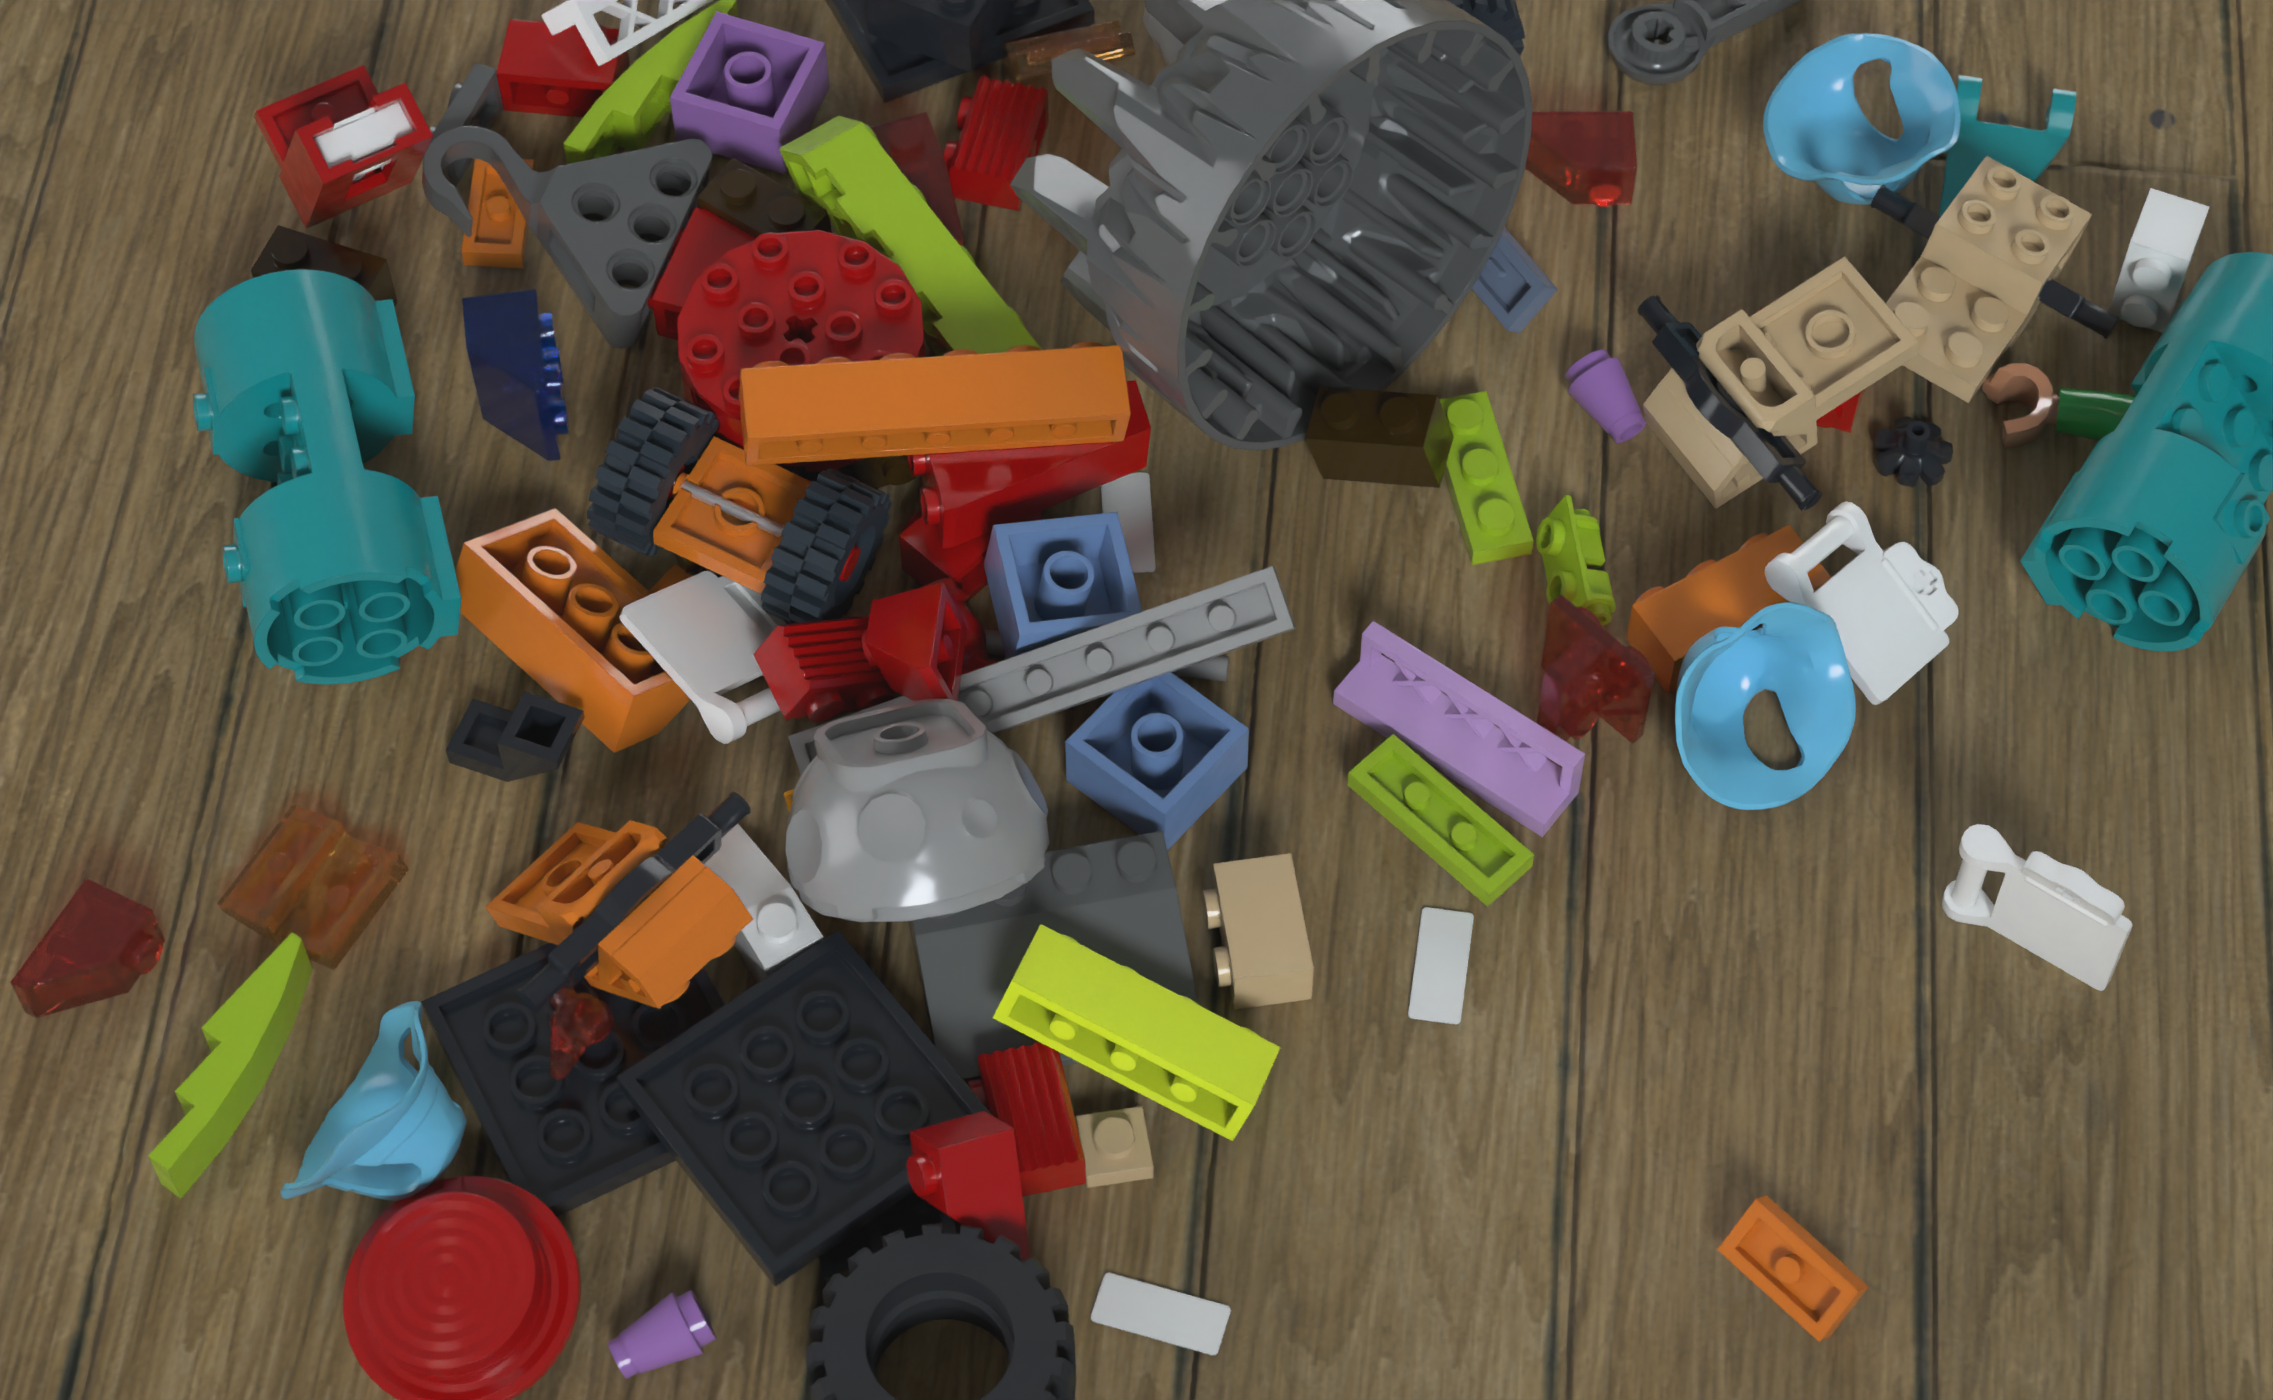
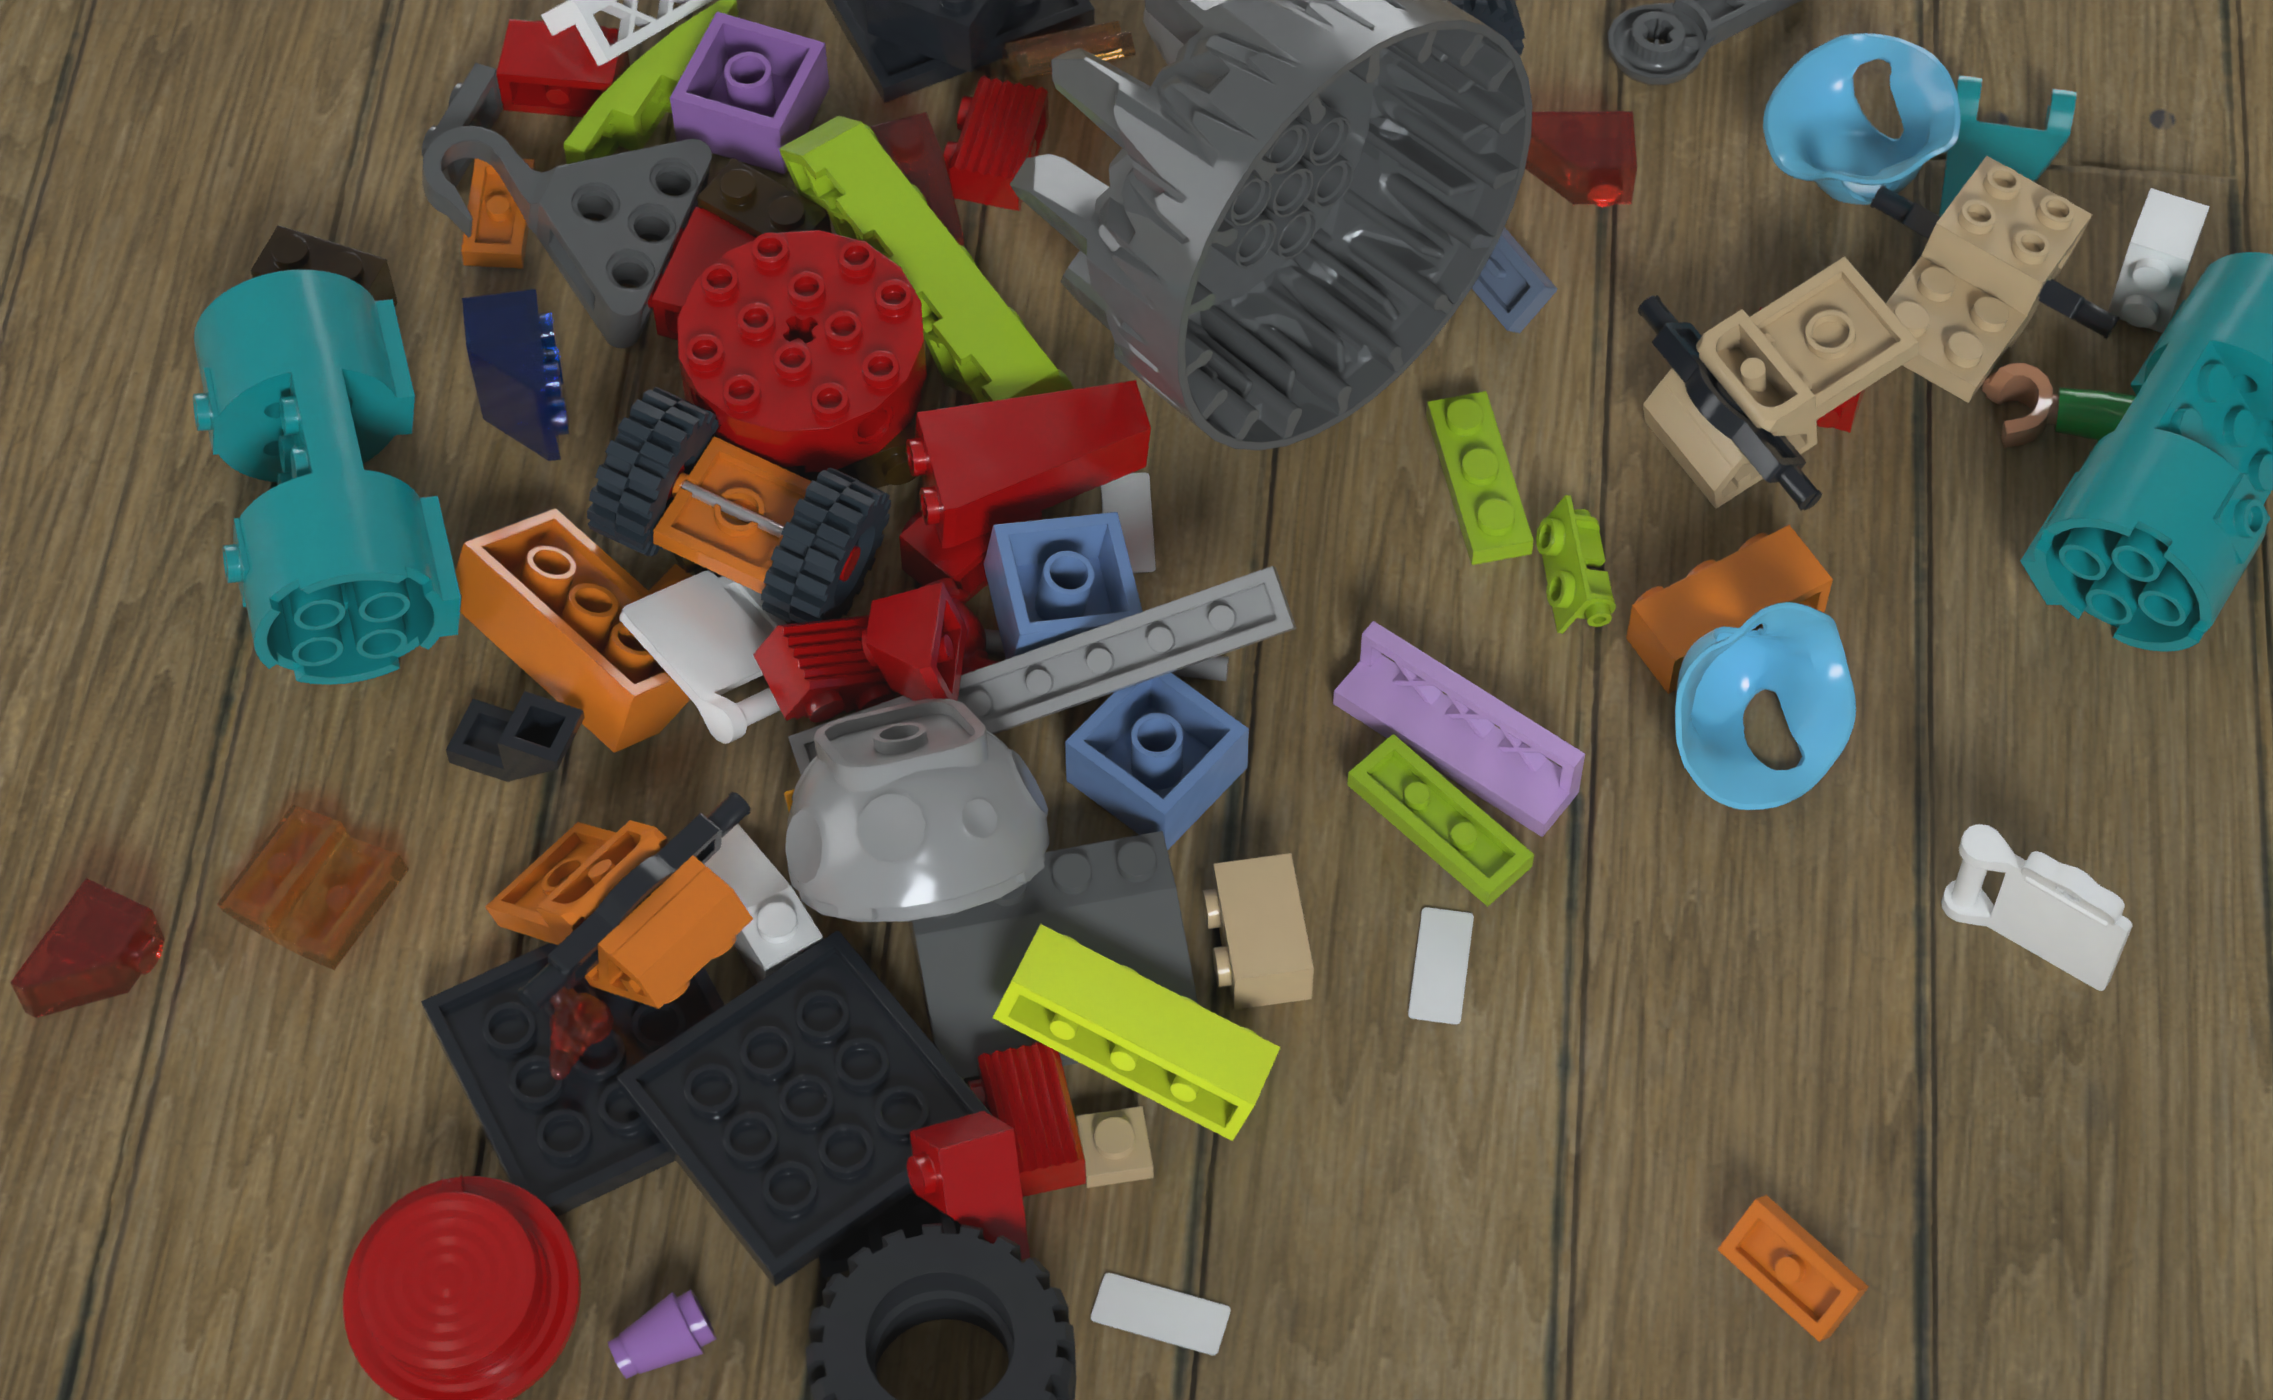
(244, 1048): lime slope -> none
(344, 143): red brick -> none
(390, 1126): medium azure piece -> none
(933, 403): orange brick -> none
(1379, 437): dark brown brick -> none
(1590, 677): clear red bracket -> none
(1606, 395): medium lavender cone -> none
(1883, 602): white piece -> none
(1913, 451): black plant -> none

